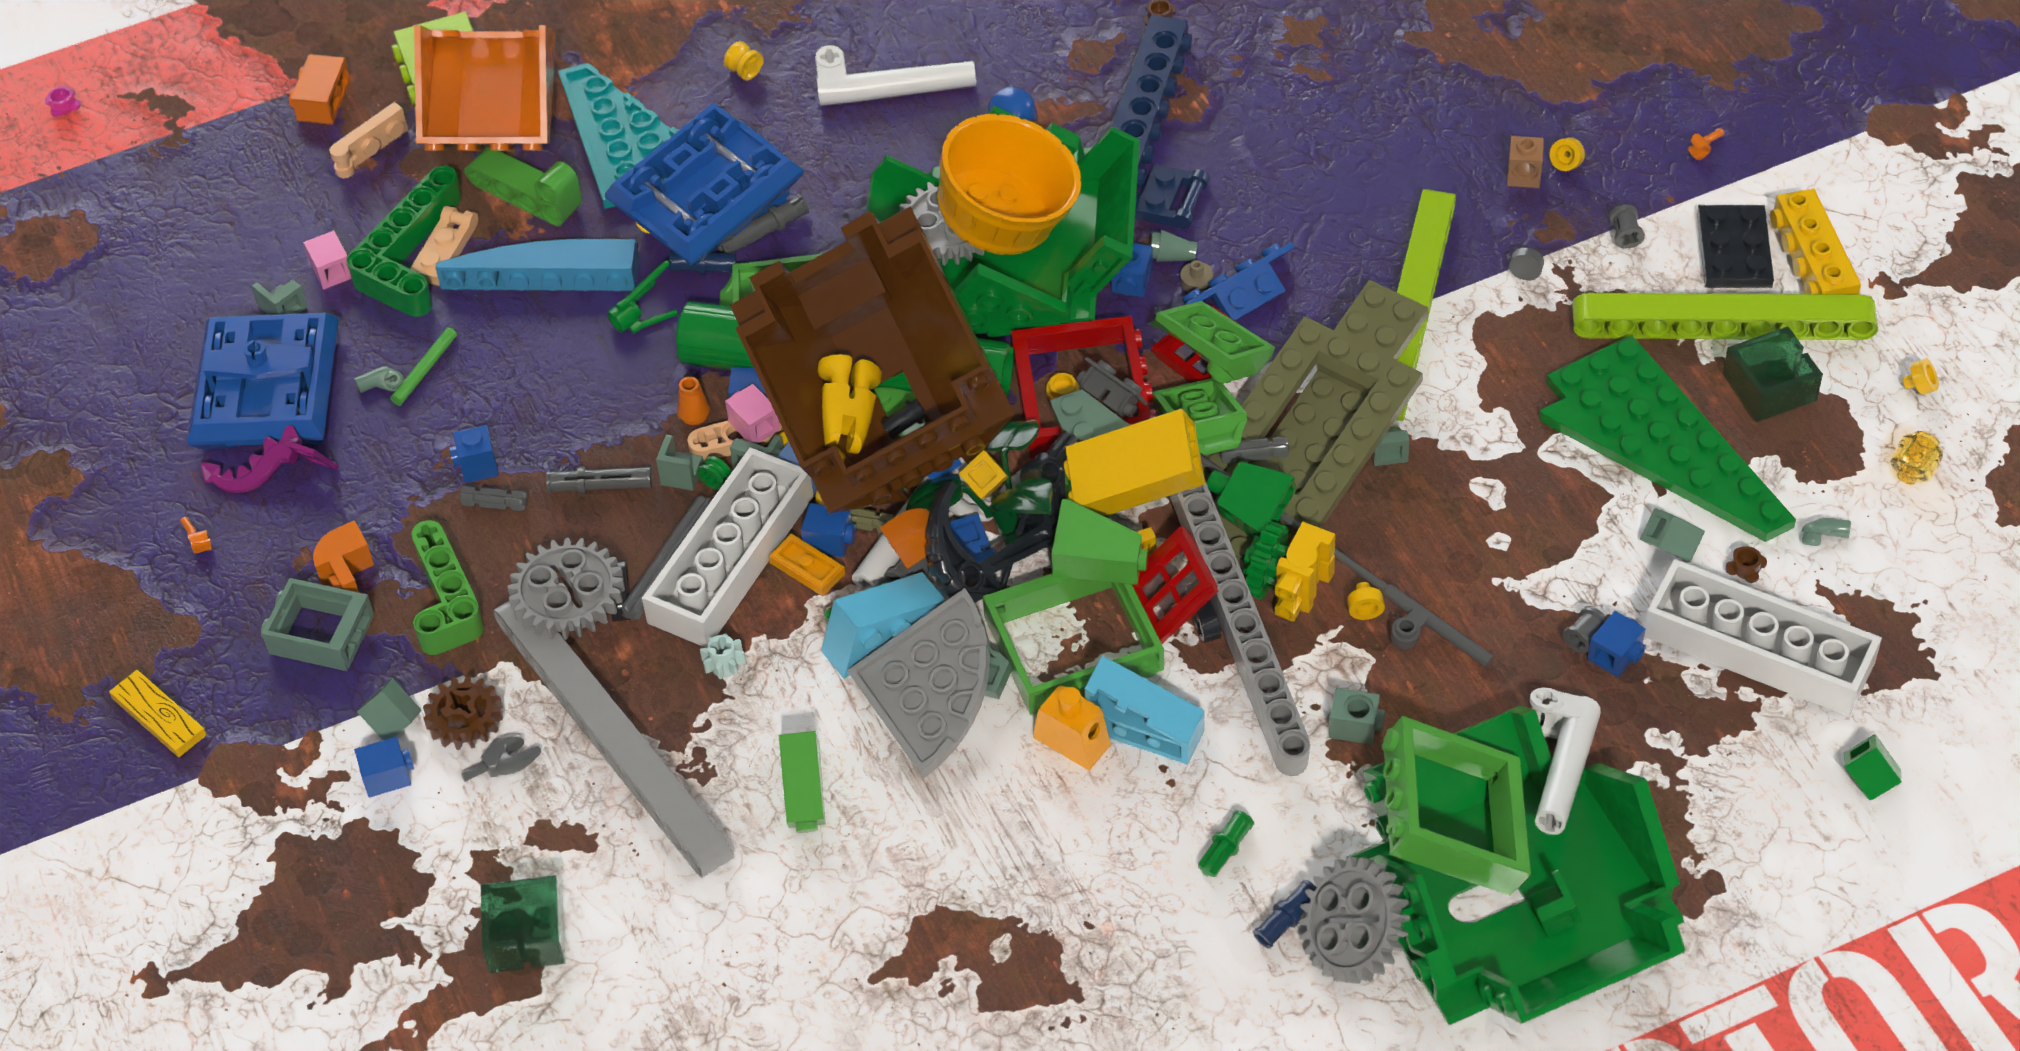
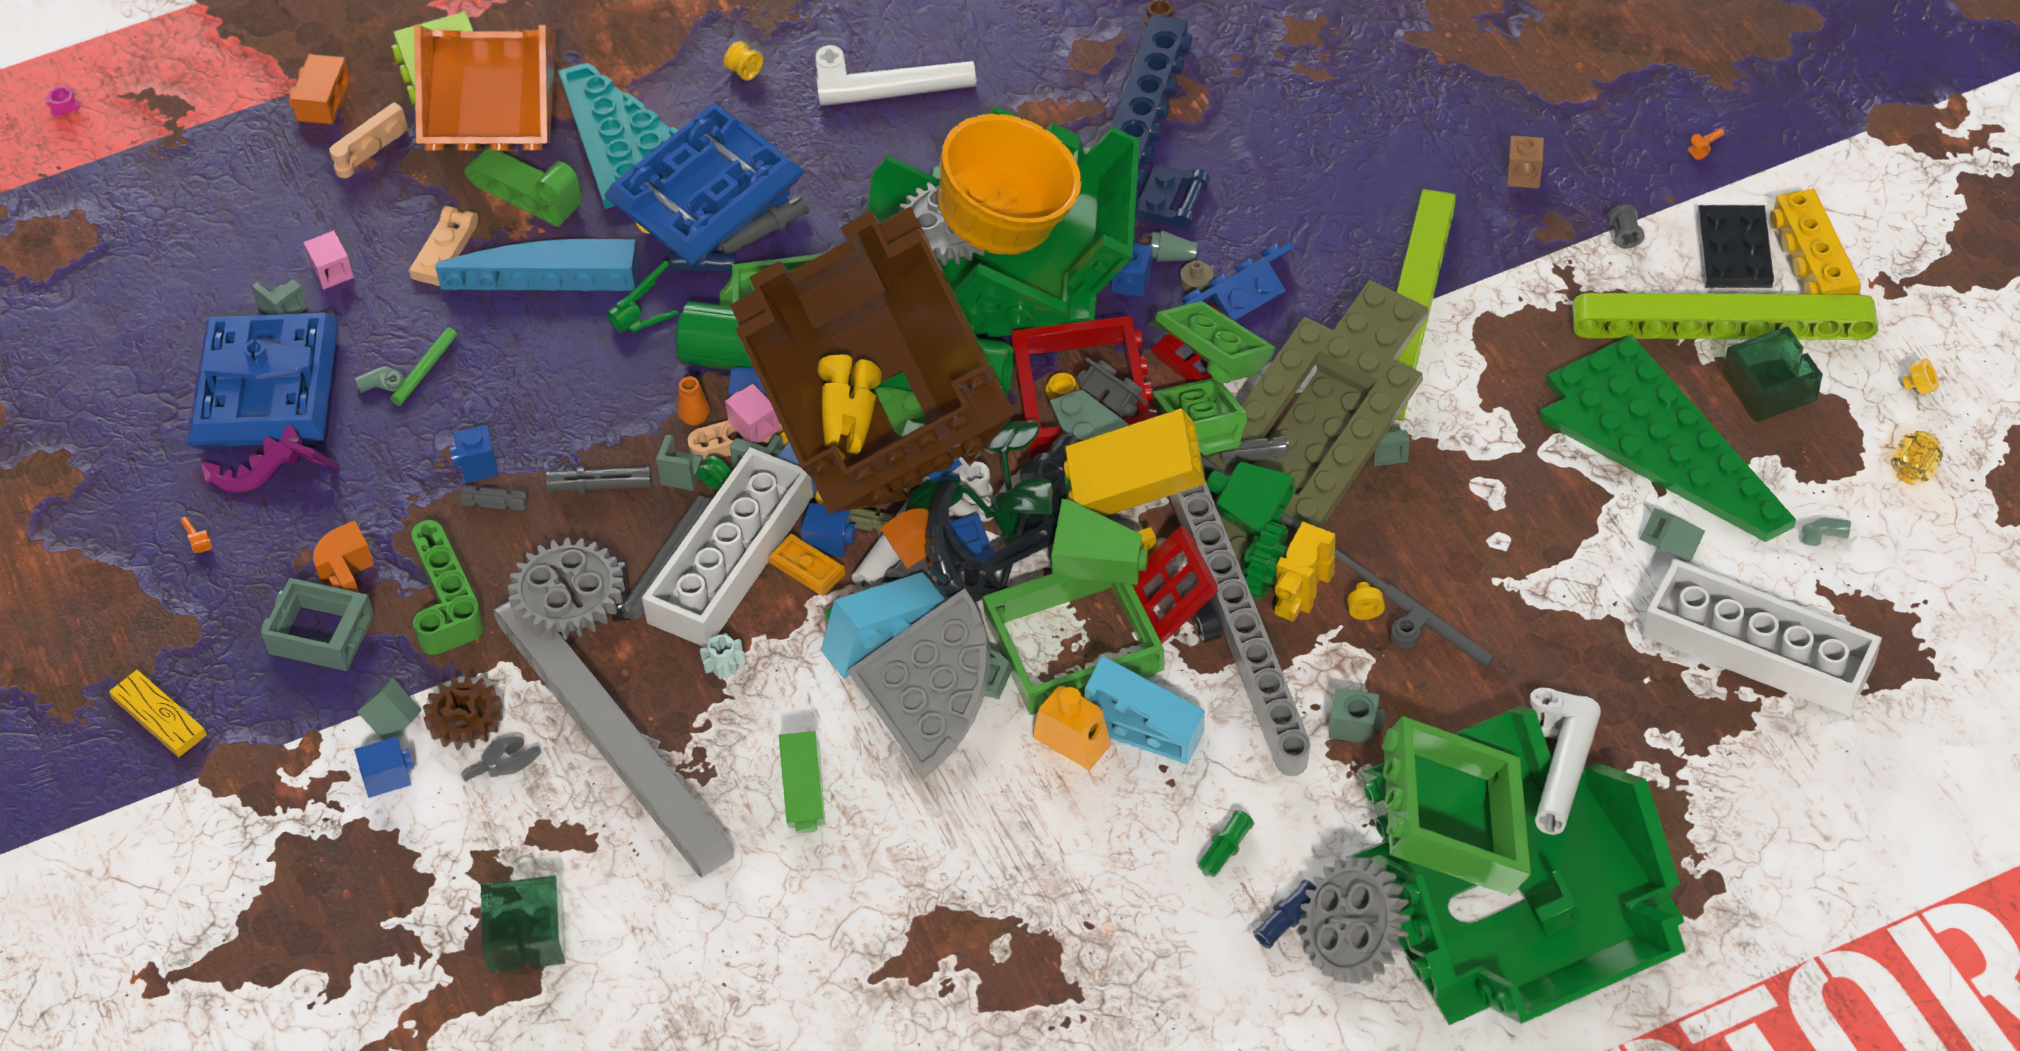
(378, 258): green beam -> none
(904, 418): black pin -> none
(983, 475): yellow tile -> none
(1015, 101): blue hair -> none
(1526, 264): dark grey tile -> none
(1567, 154): yellow tile -> none
(1580, 634): dark grey bush -> none
(1617, 644): blue brick -> none
(1746, 556): reddish brown plate -> none
(1872, 767): green panel -> none

